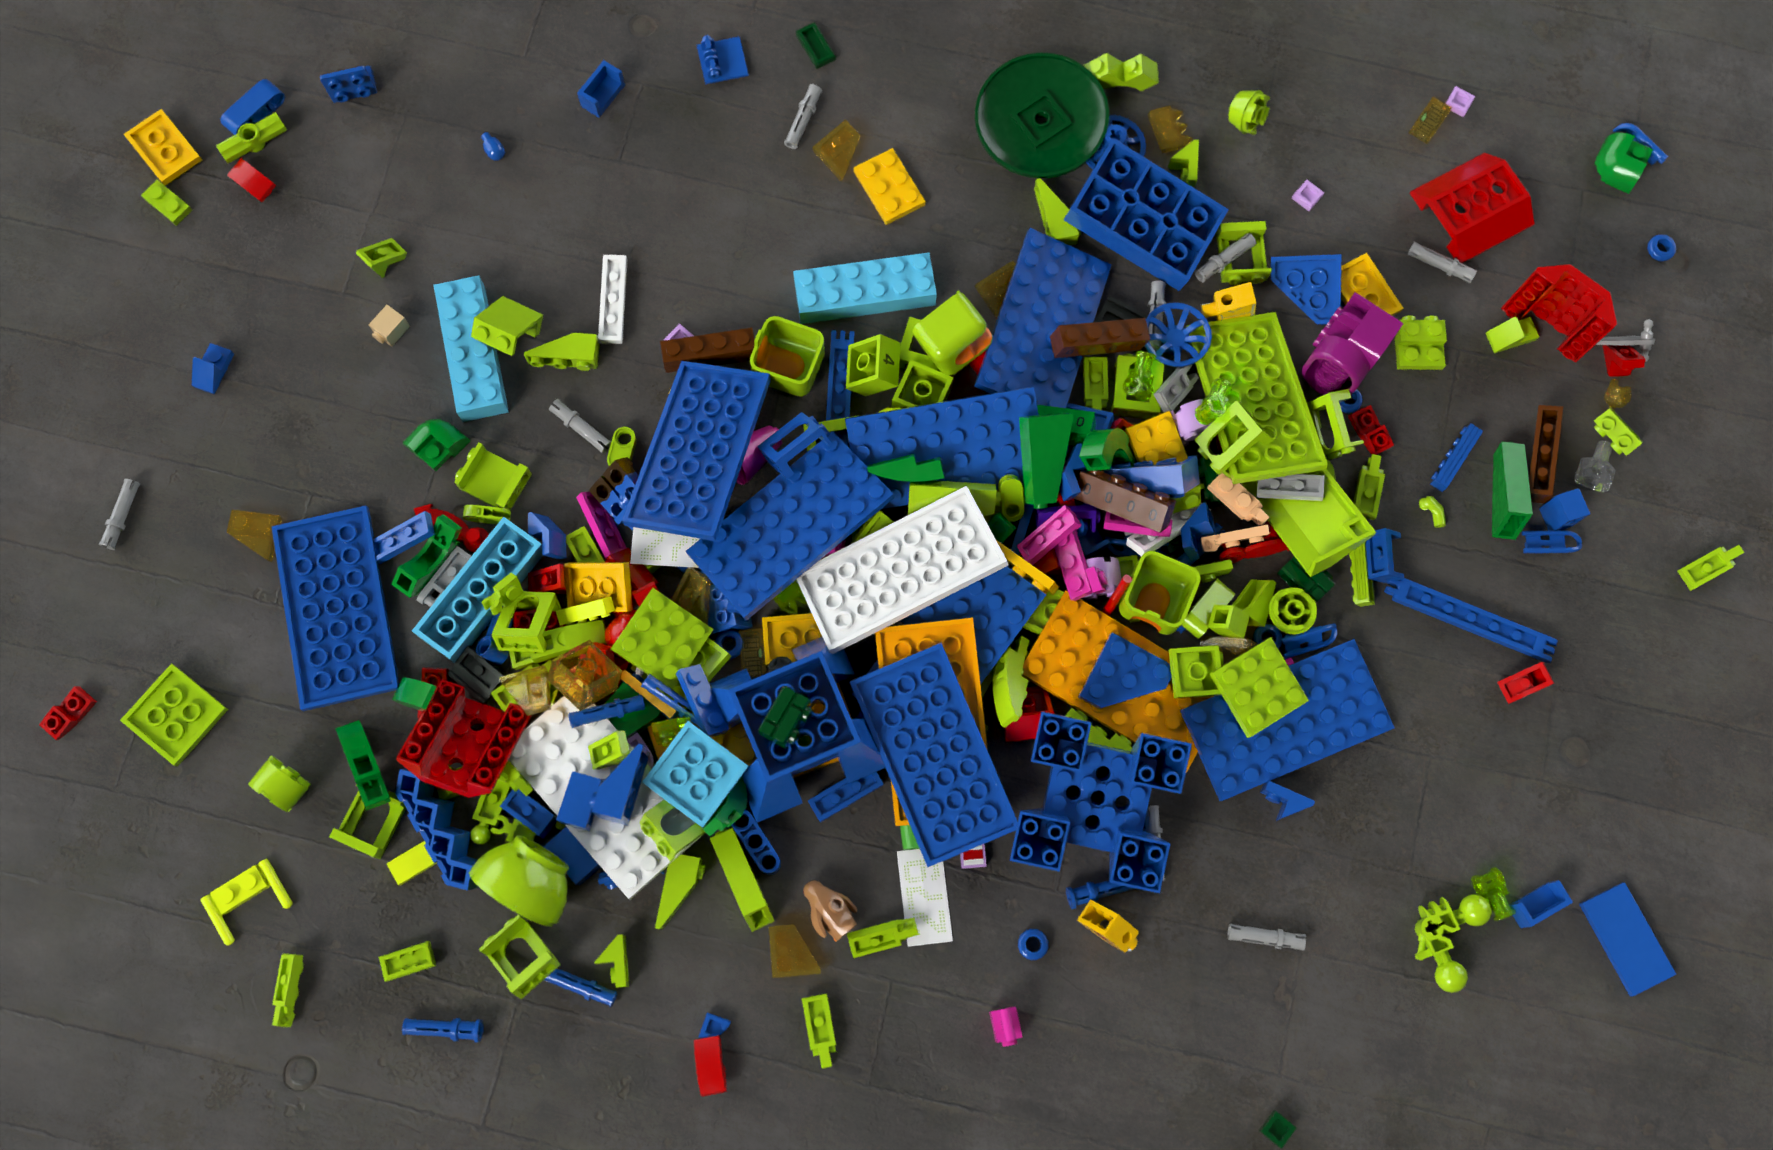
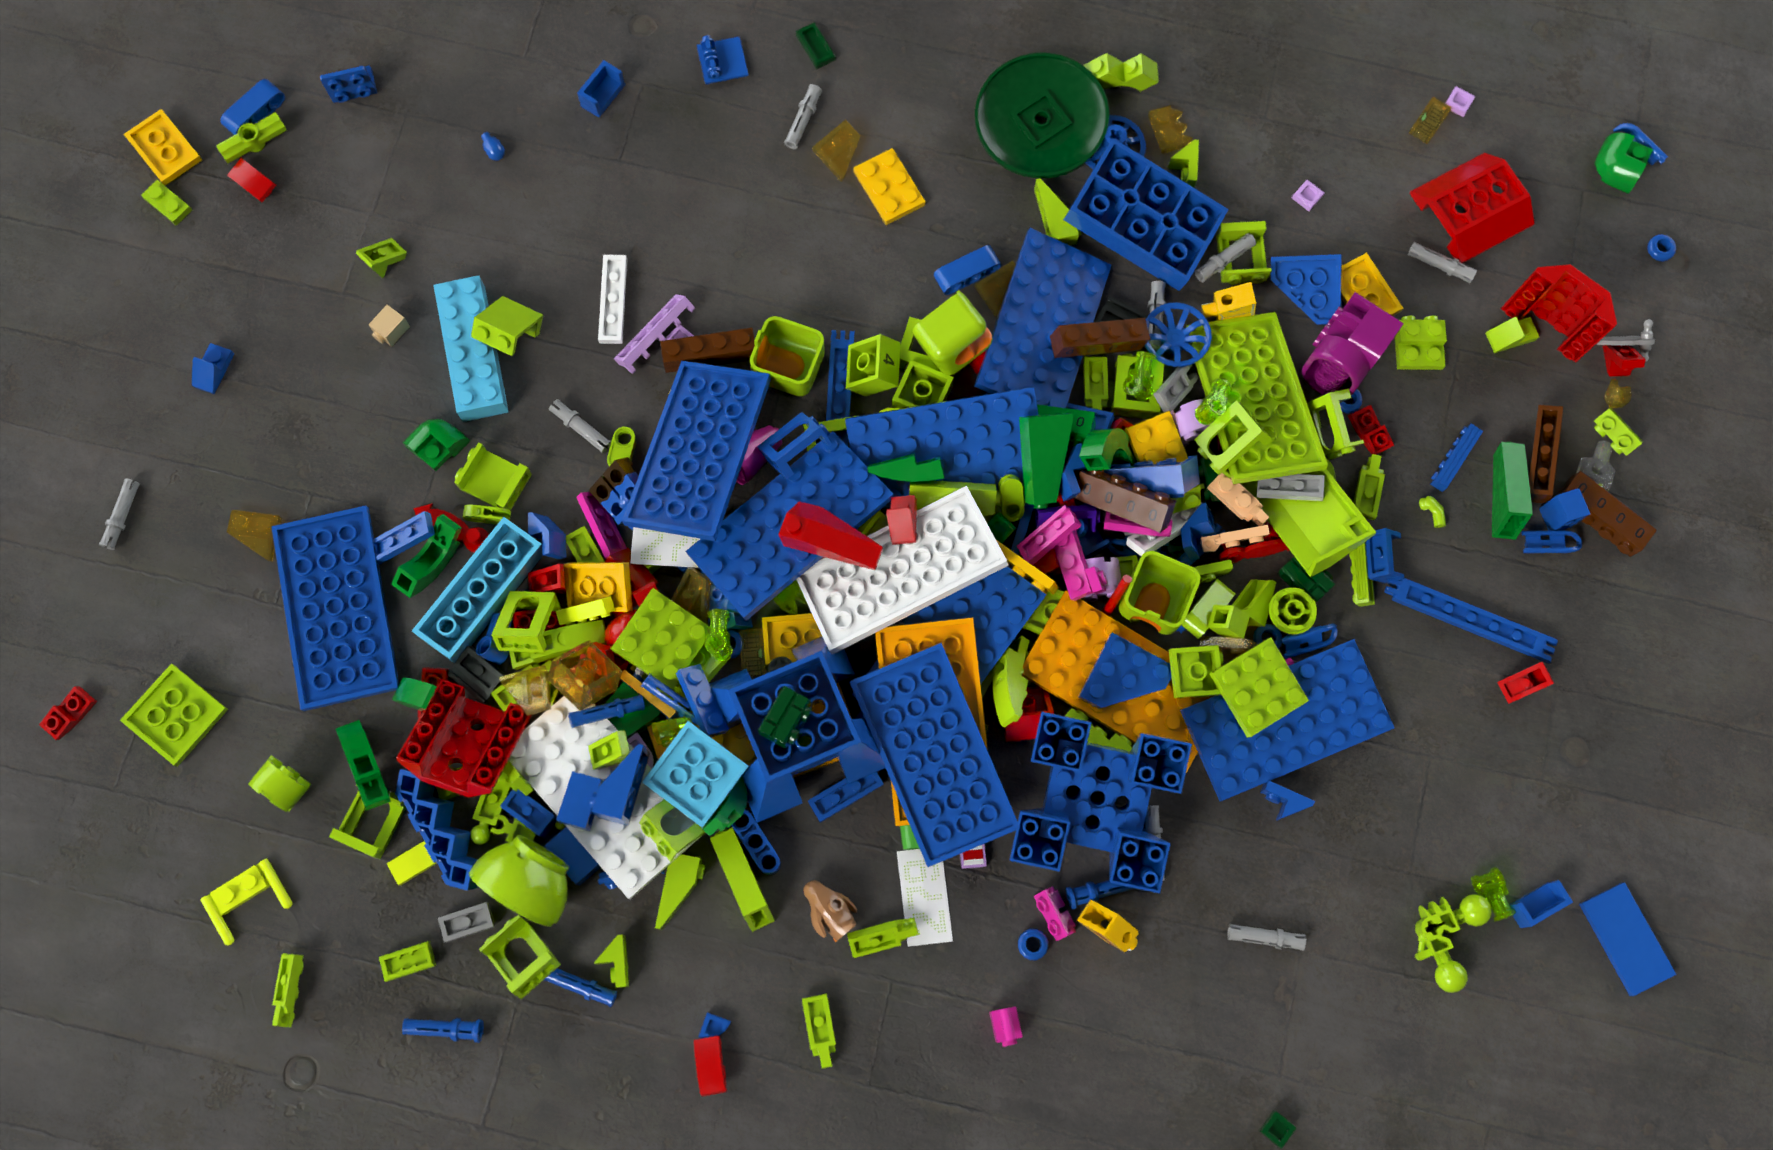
(444, 576): light grey plate -> none
(466, 922): none -> light grey plate
(504, 594): lime plate -> none
(572, 350): lime slope -> none
(653, 331): none -> lavender hinge
(717, 635): none -> clear neon green connector
(790, 953): clear yellow wing -> none
(824, 534): none -> red wedge
(865, 288): medium azure brick -> none
(902, 519): none -> slope
(967, 270): none -> blue beam
(1058, 924): none -> dark pink hinge
(1248, 111): lime cone -> none
(1610, 516): none -> reddish brown brick
(1709, 566): lime hinge -> none

